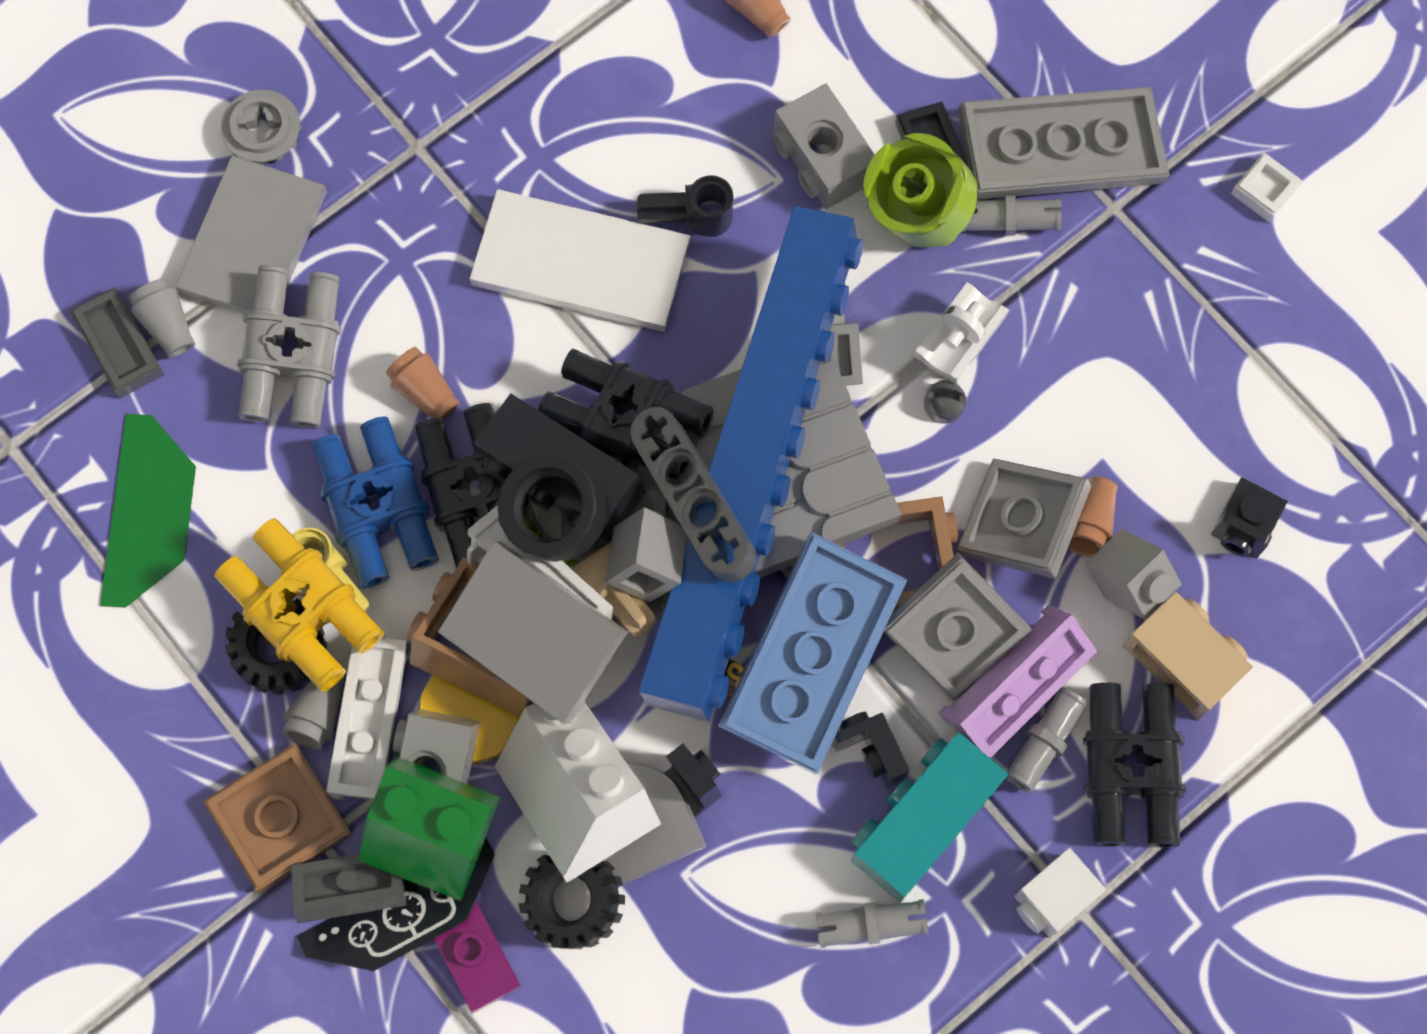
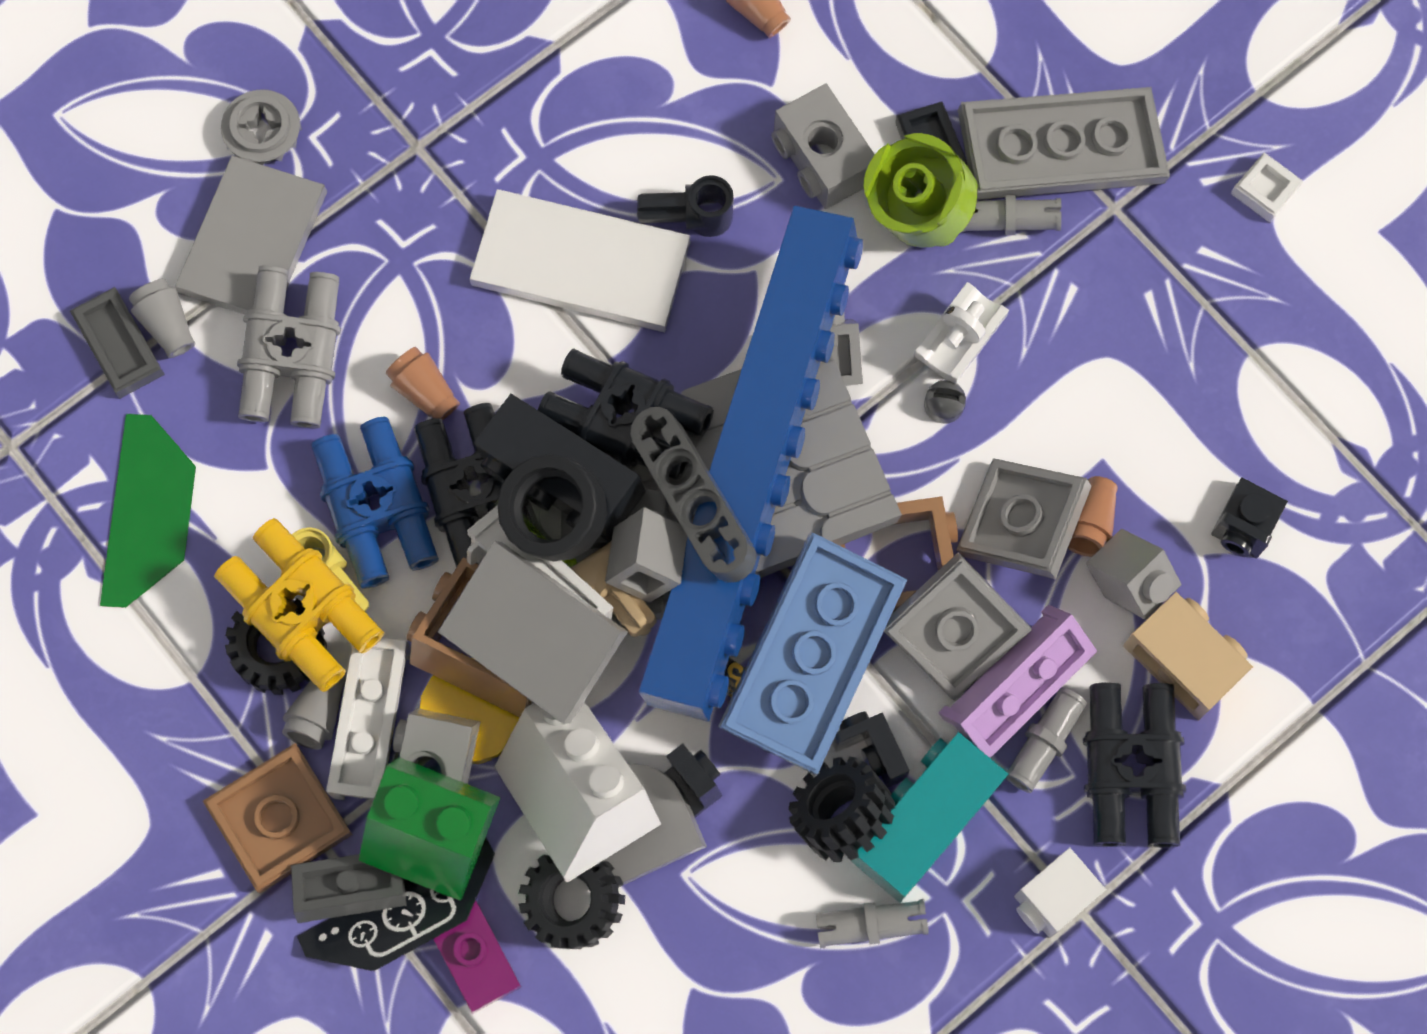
(853, 826): none -> black tyre

